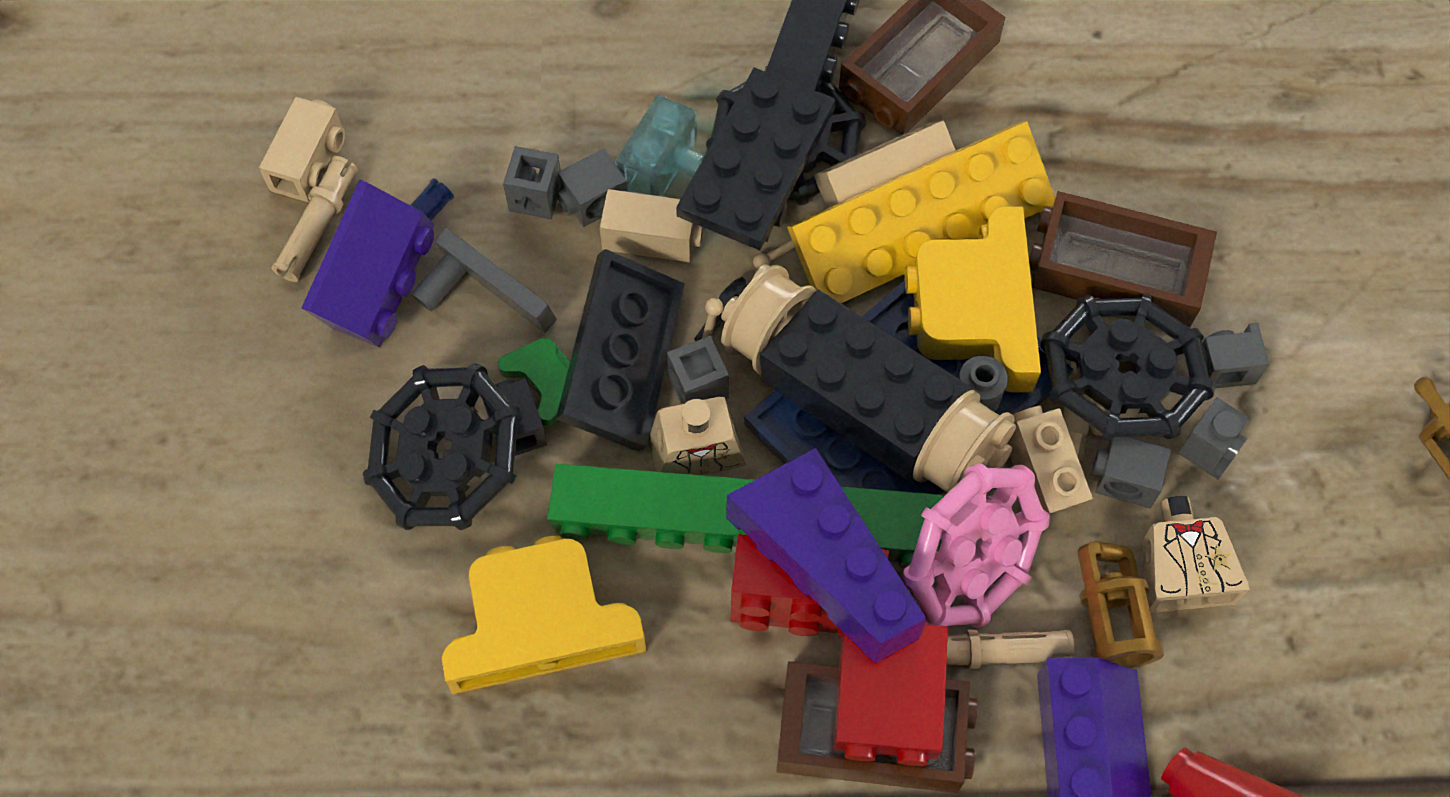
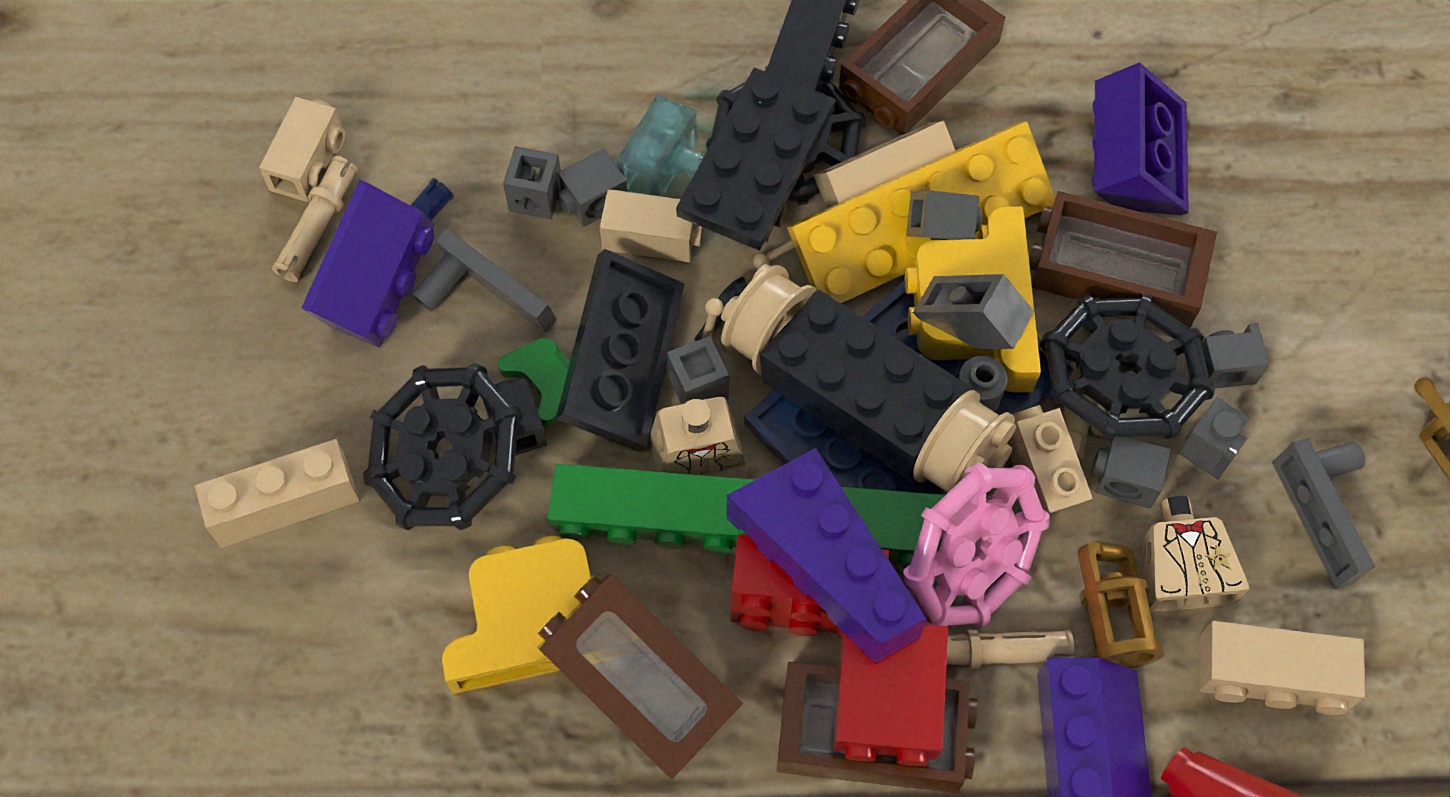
(276, 493): none -> tan brick
(638, 673): none -> reddish brown piece
(943, 215): none -> dark grey brick
(976, 309): none -> flat silver slope
(1140, 143): none -> dark purple slope
(1281, 667): none -> tan brick
(1309, 487): none -> dark grey piece

